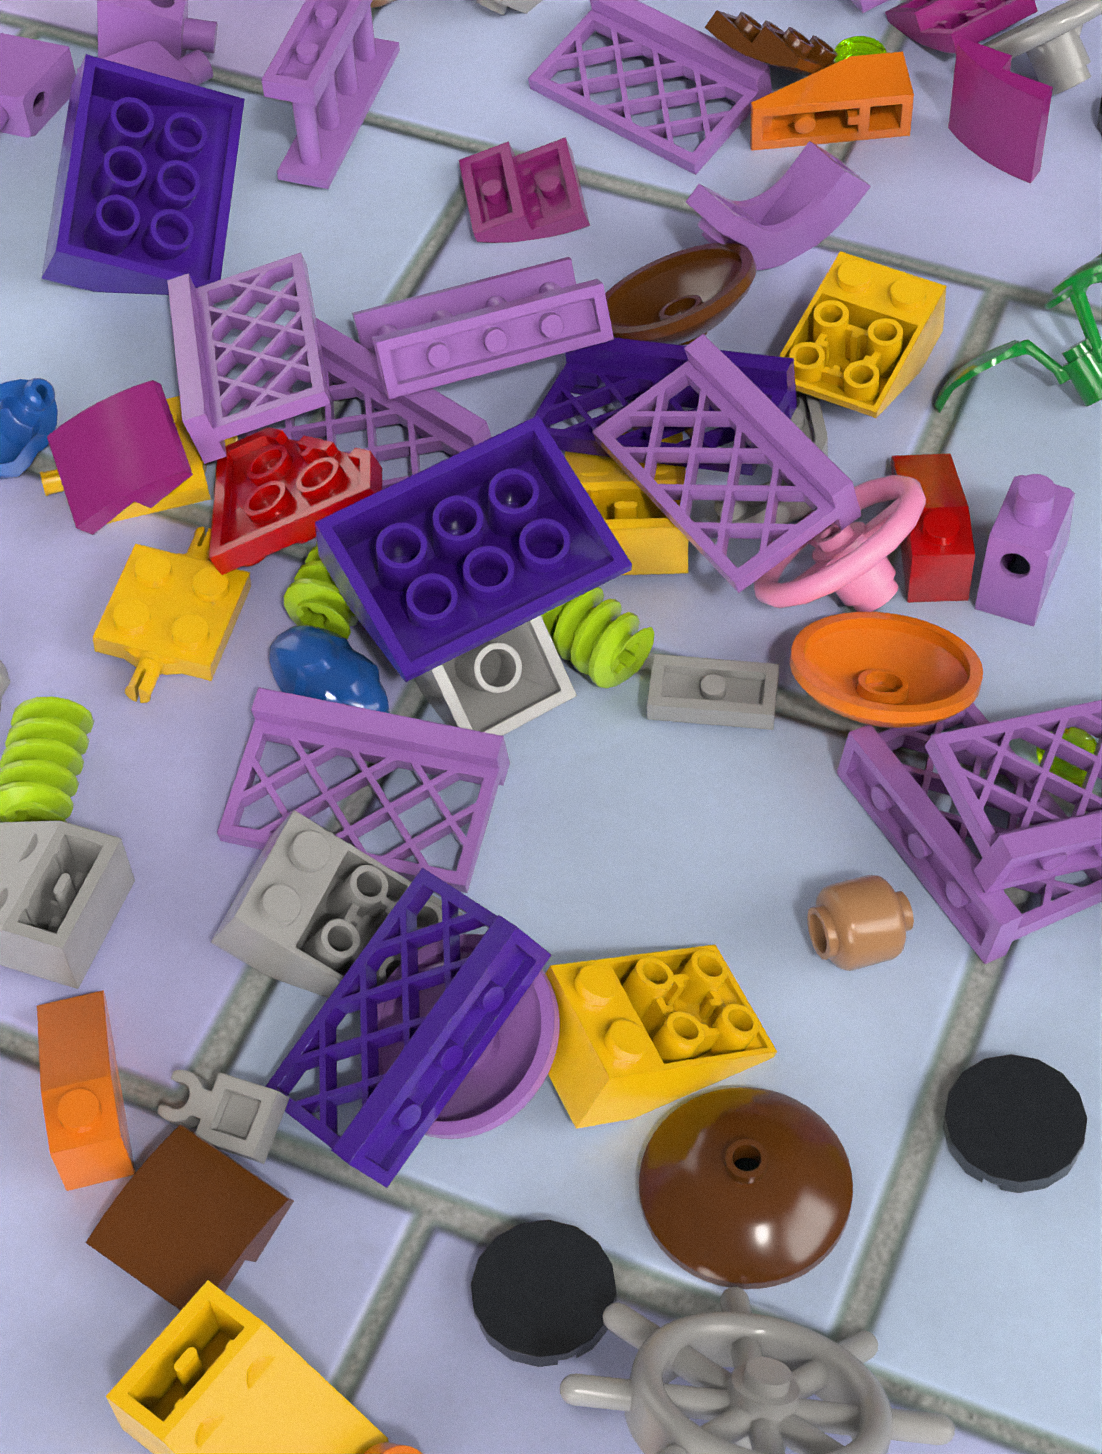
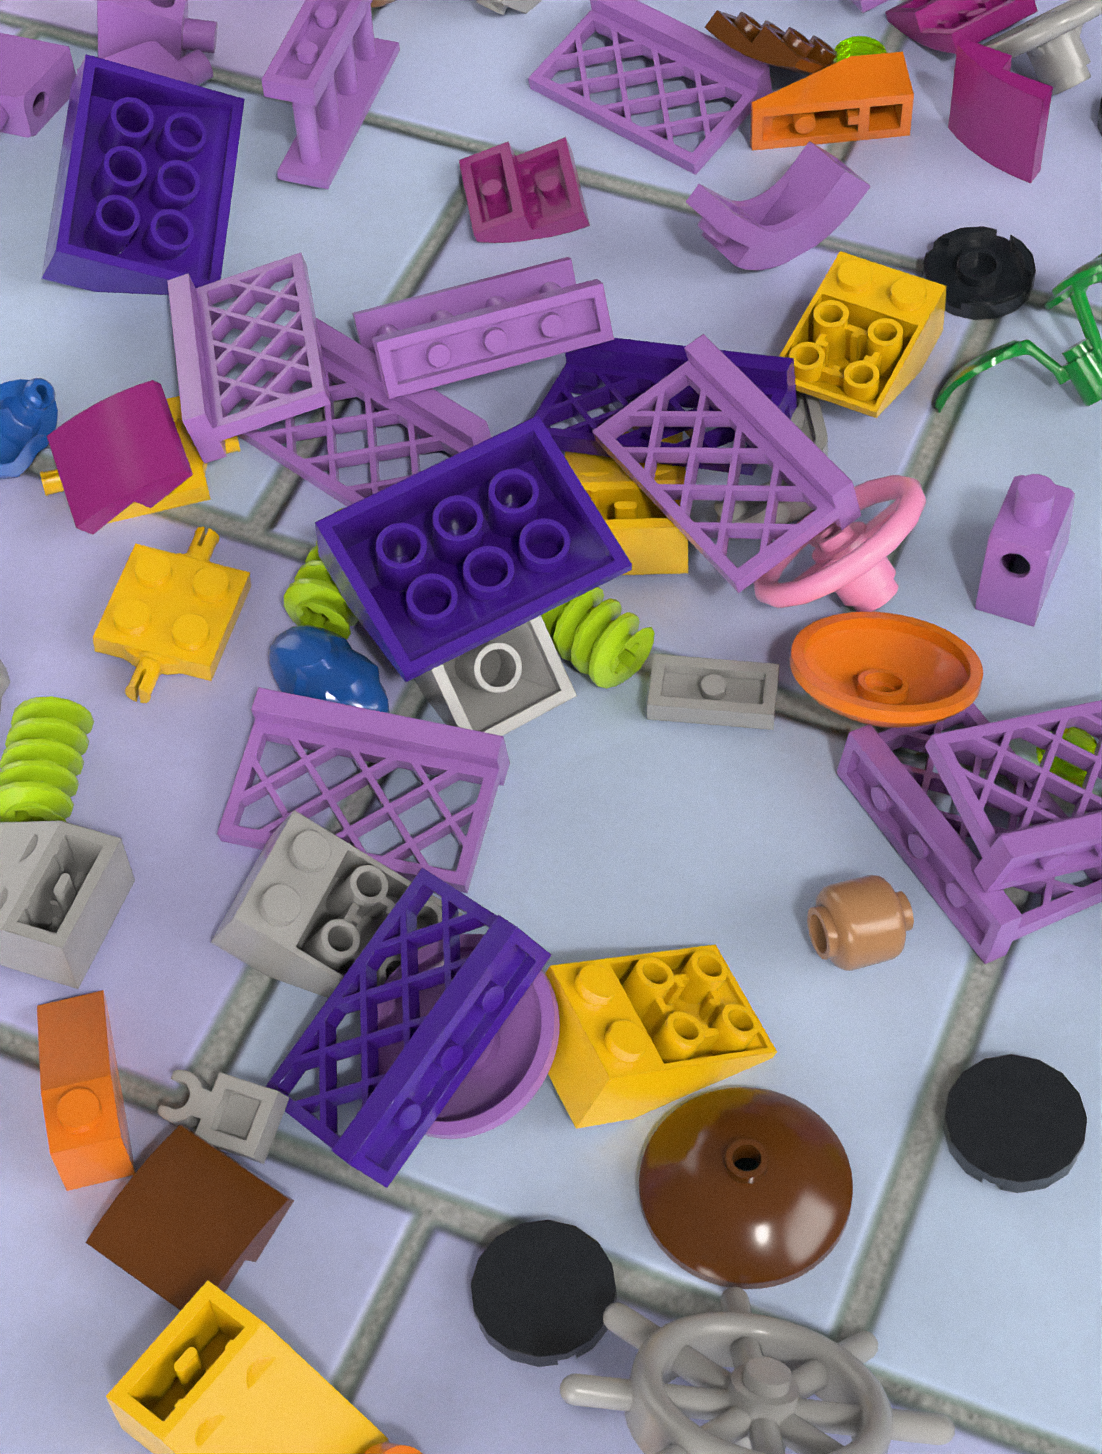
(276, 491): red plate -> none
(681, 294): reddish brown dish -> none
(940, 548): red slope -> none
(988, 286): none -> black tile

